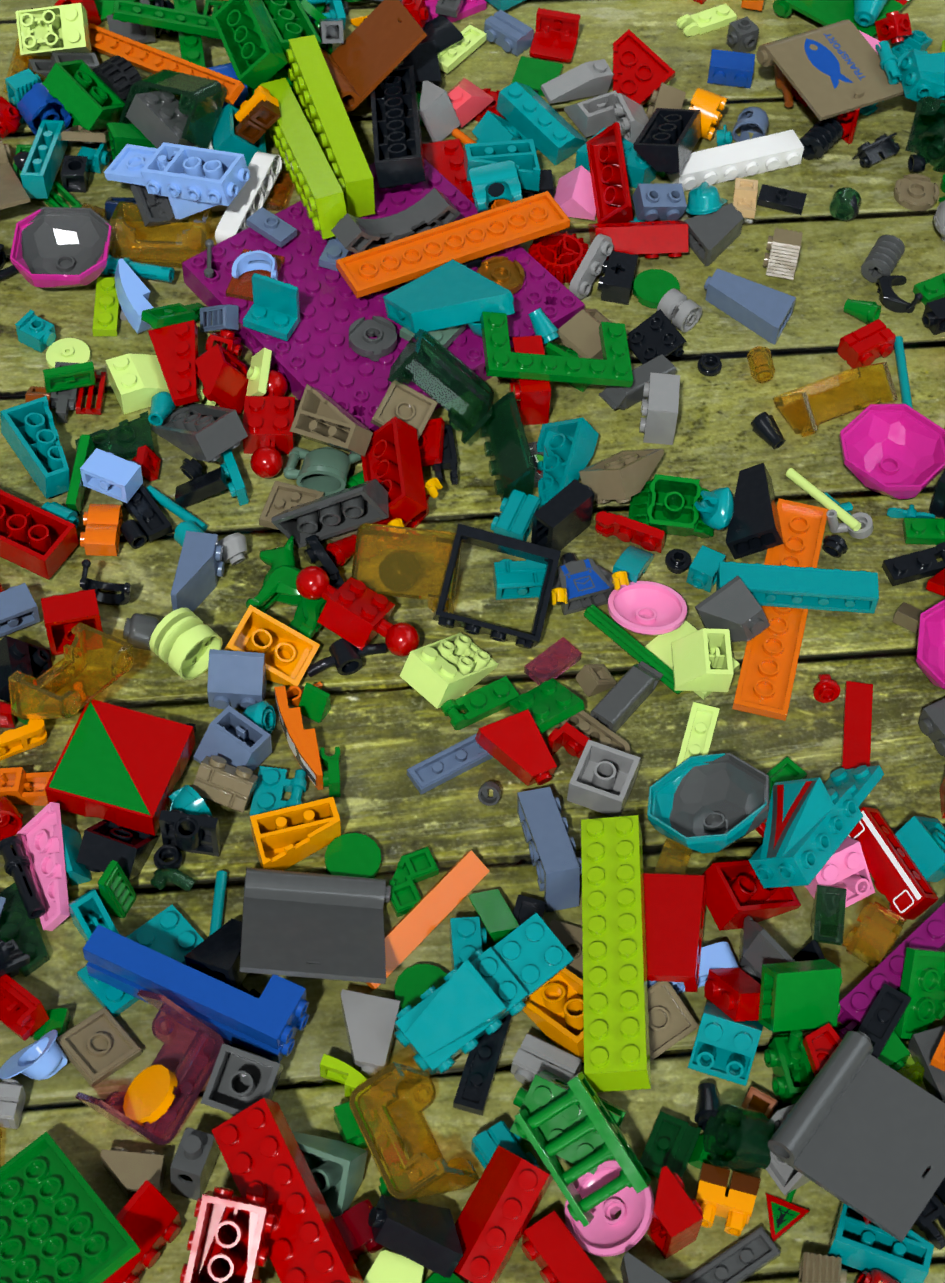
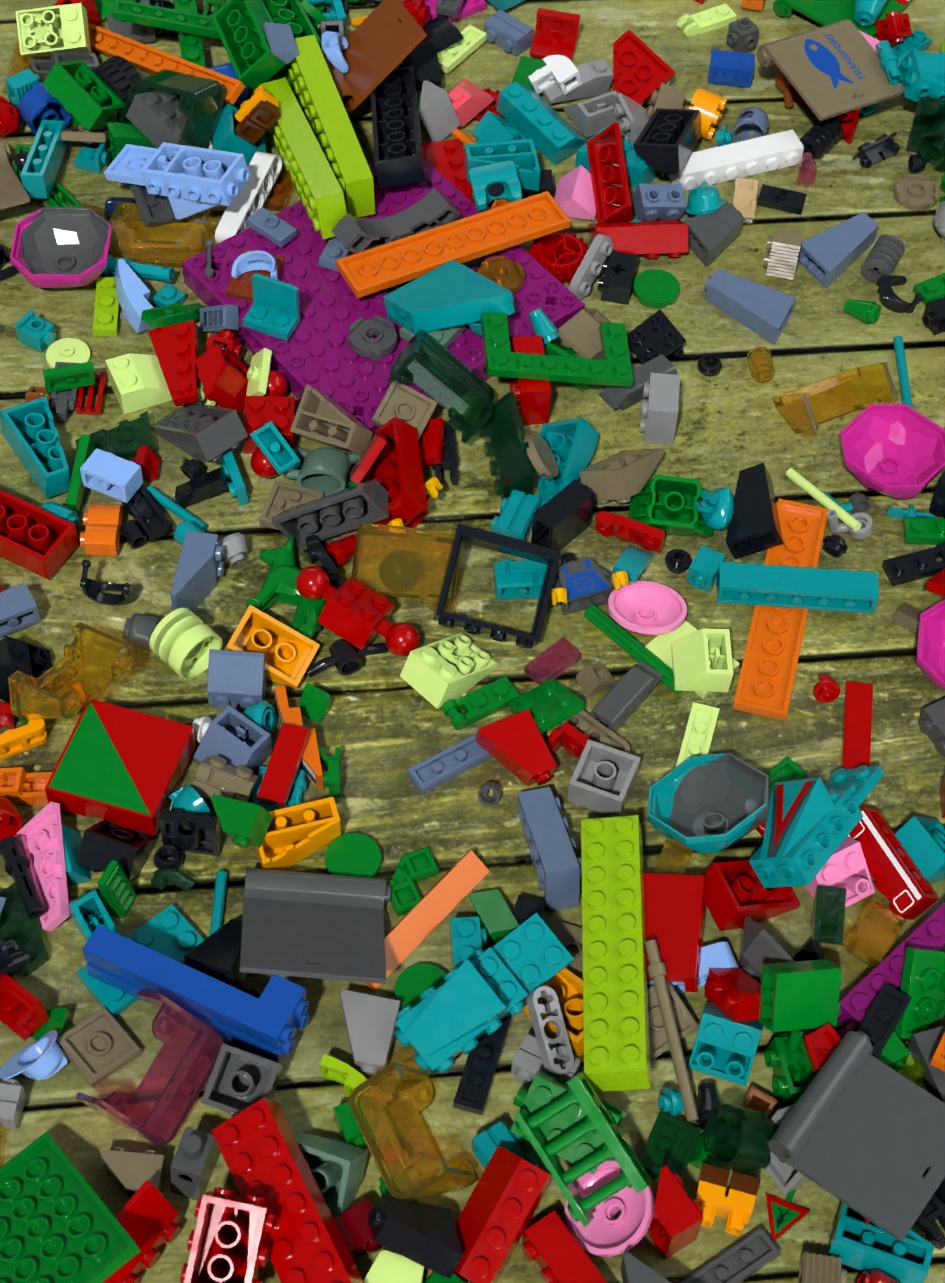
(65, 612): red brick -> none
(75, 173): black brick -> none
(150, 1094): light orange tile -> none
(161, 408): teal cone -> none
(167, 296): none -> teal plate
(200, 726): none -> white plate
(242, 820): none -> green slope
(275, 448): none -> teal slope
(281, 41): none -> sand blue slope
(283, 765): none -> red tile
(295, 690): orange hand -> none
(331, 46): none -> light blue helmet
(368, 457): none -> red tile
(541, 455): none -> dark tan tile
(557, 71): none -> white brick
(557, 1020): none -> light grey beam
(657, 972): none -> dark tan bar
(670, 1101): none -> teal plate
(679, 310): light grey wheel -> none
(733, 609): dark grey slope -> none
(768, 430): black cone -> none
(807, 170): none -> clear pink piece
(837, 248): none -> sand blue slope
(845, 204): clear green head -> none
(860, 503): none -> dark grey hinge
(866, 344): red brick -> none

